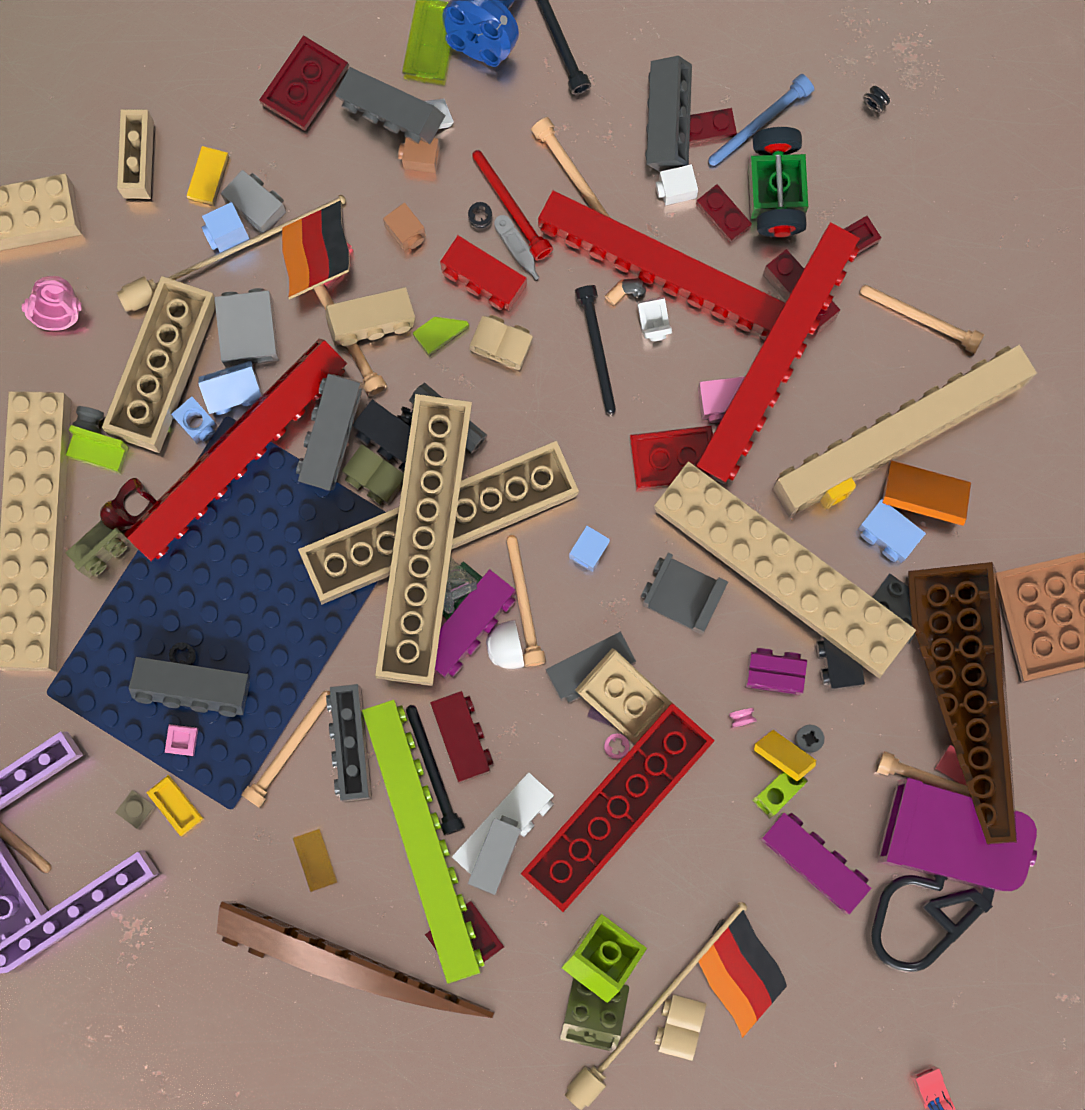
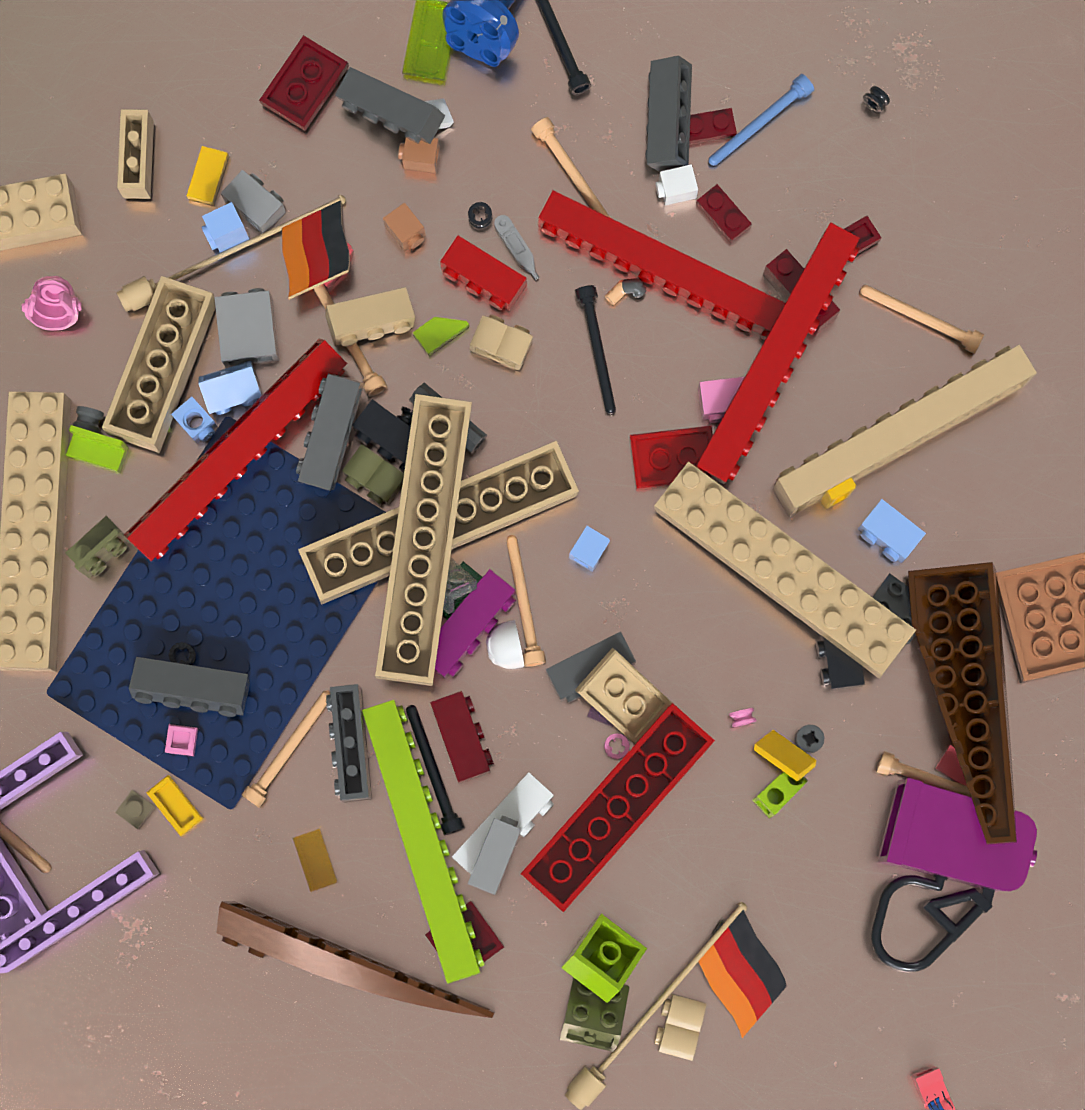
(114, 513): dark red piece -> none
(538, 245): red piece -> none
(654, 318): white bracket -> none
(683, 594): dark grey panel -> none
(776, 672): magenta brick -> none
(778, 182): brick -> none
(815, 863): magenta brick -> none
(927, 493): orange tile -> none

